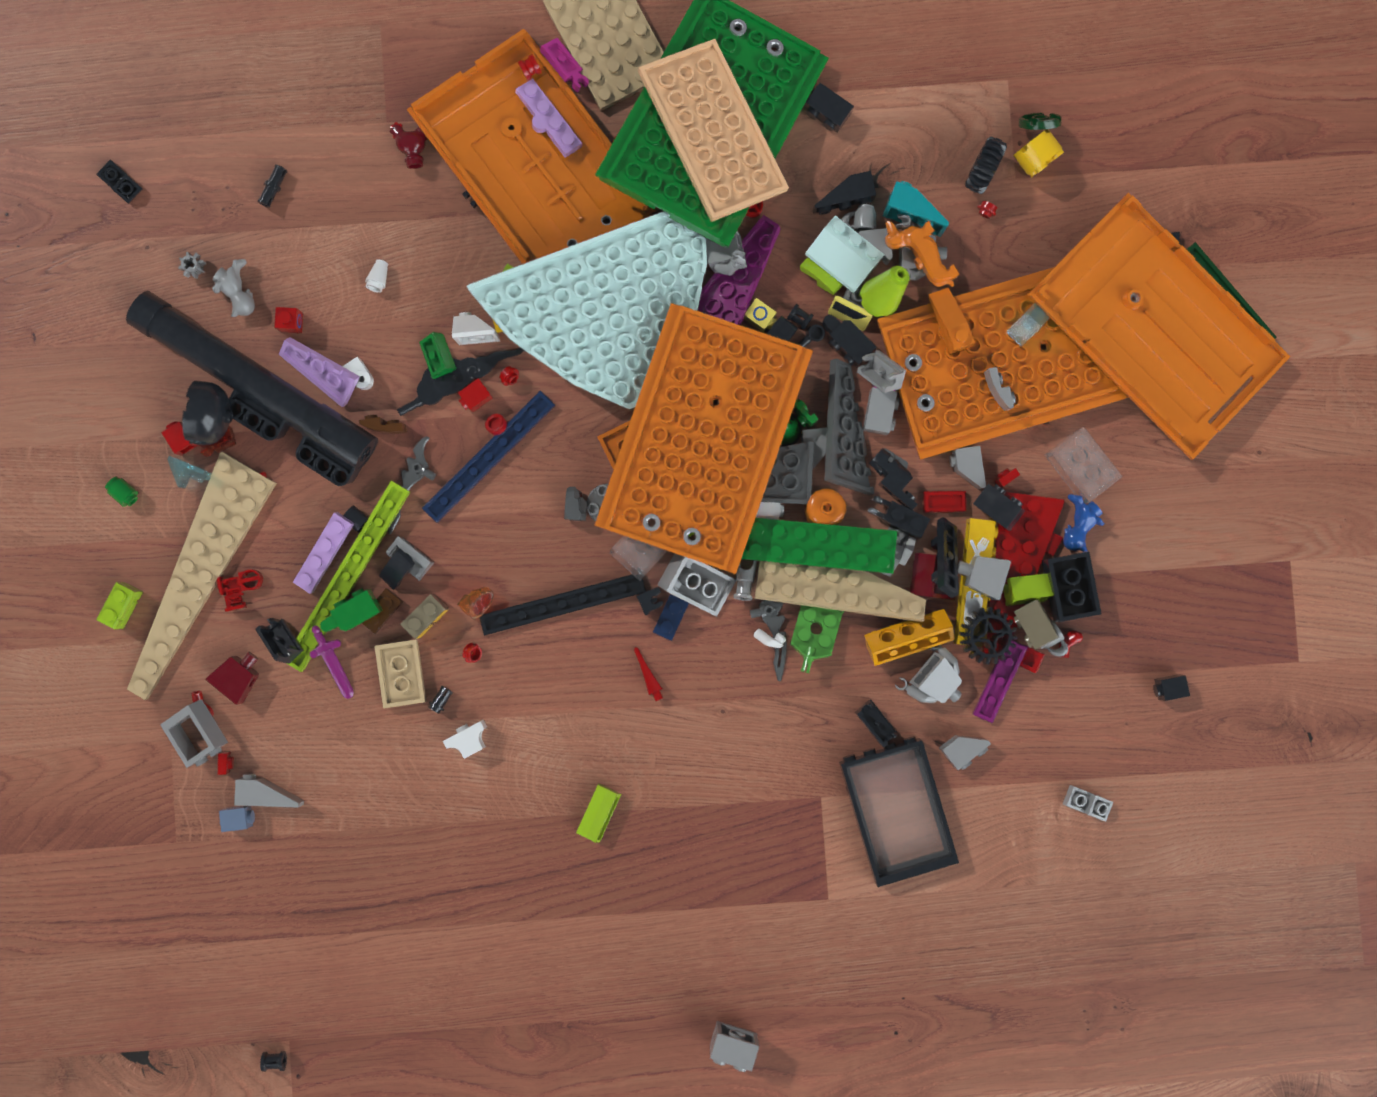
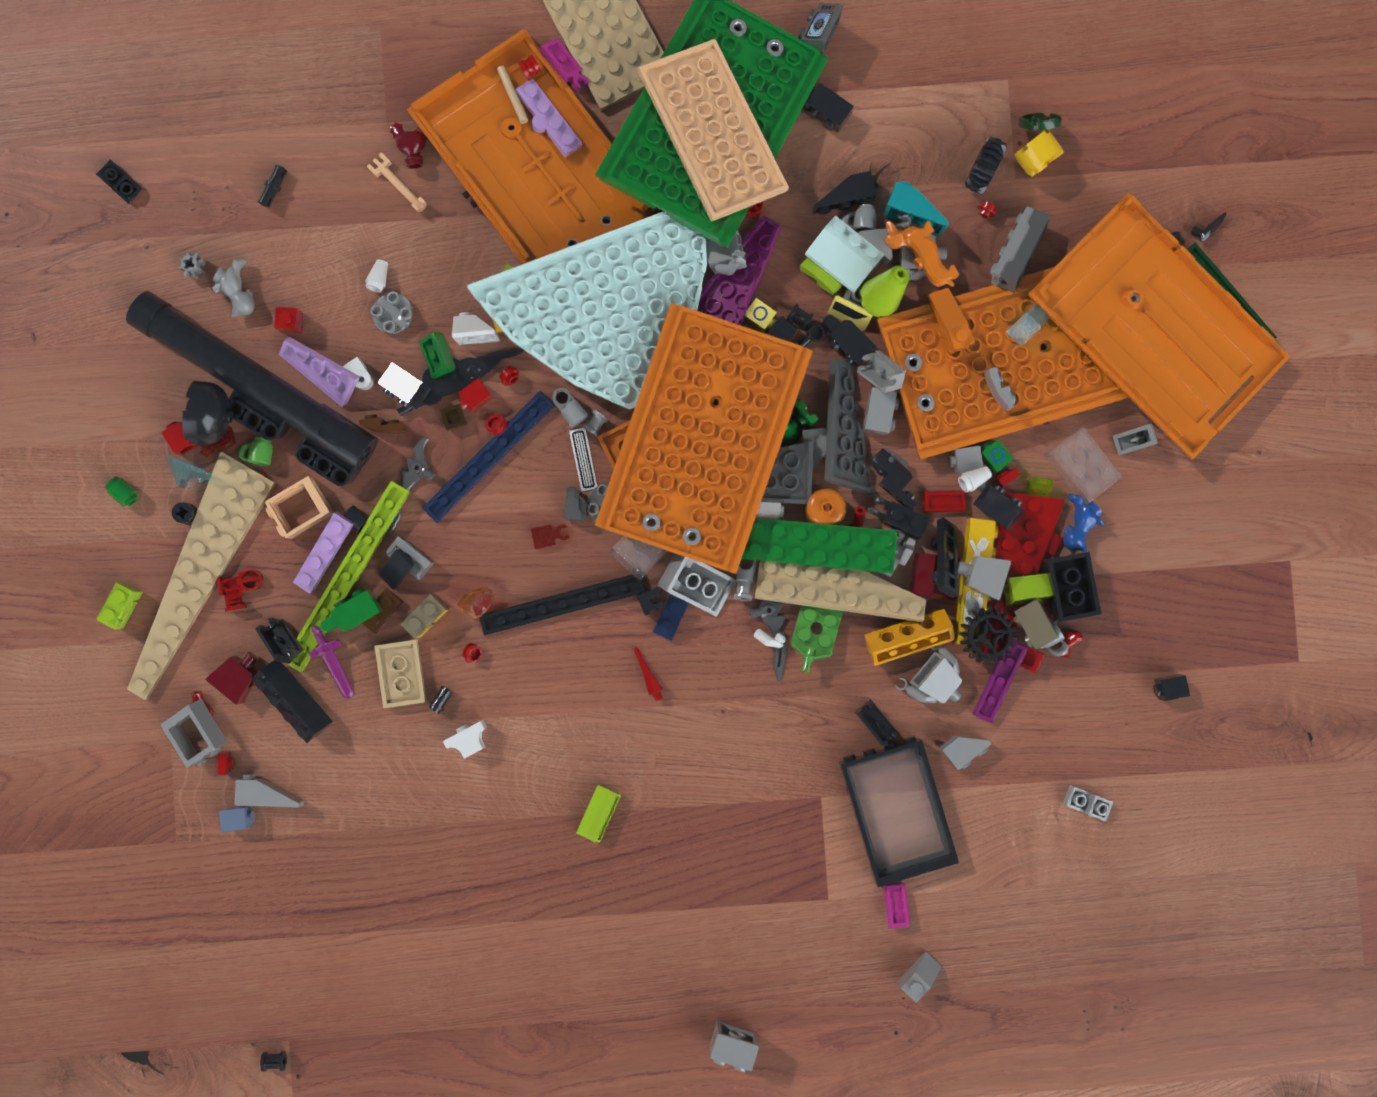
(188, 513): none -> black wheel
(259, 452): none -> bright green piece
(292, 700): none -> black brick
(318, 498): none -> light nougat window
(382, 168): none -> light nougat hinge
(392, 313): none -> light grey dish
(405, 386): none -> brick
(453, 417): none -> dark brown plate
(512, 94): none -> tan bar
(545, 536): none -> clear red plate
(571, 410): none -> light grey piece
(583, 459): none -> sticker
(595, 423): none -> light grey bush
(821, 25): none -> dark grey slope
(859, 517): none -> red arm
(896, 905): none -> dark pink plate
(920, 976): none -> light grey slope
(973, 479): none -> white cone
(995, 455): none -> green brick
(1020, 249): none -> piece
(1039, 486): none -> clear neon green slope
(1135, 439): none -> light grey slope
(1210, 229): none -> black bar

